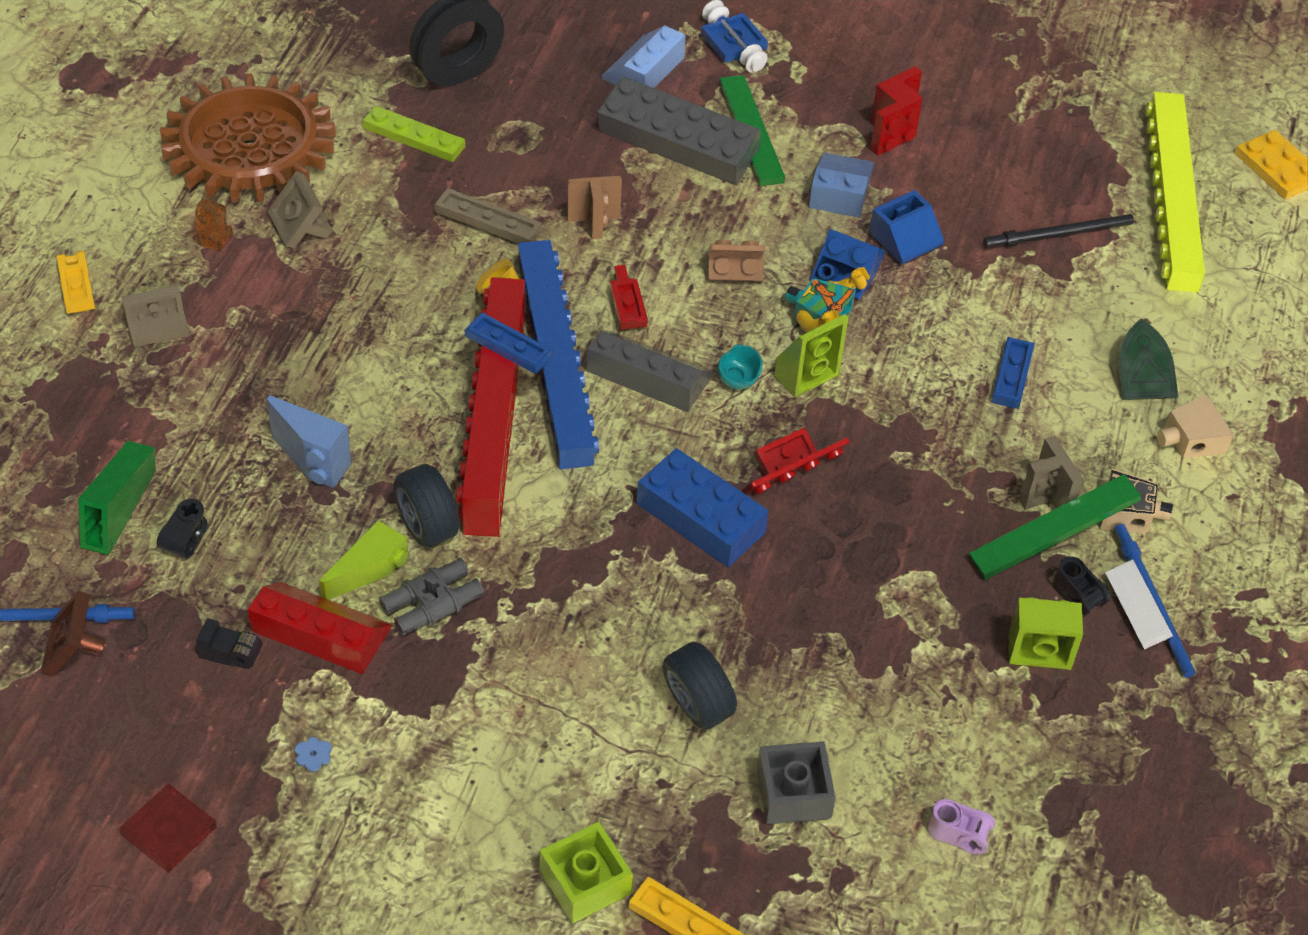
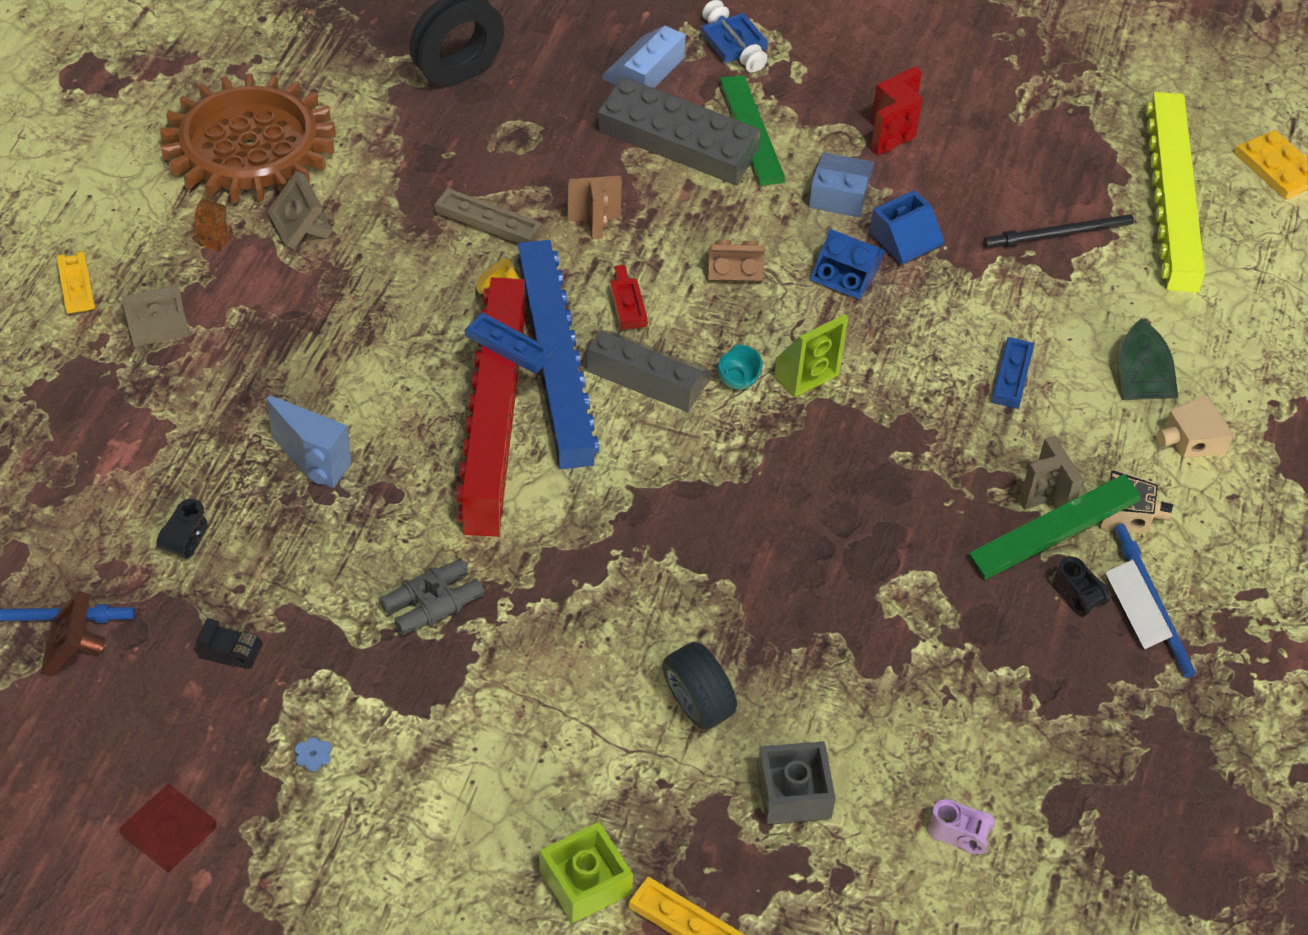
(114, 496): green slope -> none
(317, 626): red slope -> none
(366, 561): lime slope -> none
(414, 133): lime plate -> none
(426, 505): black wheel -> none
(702, 507): blue brick -> none
(788, 455): red bracket -> none
(825, 299): torso -> none
(1045, 633): lime brick -> none

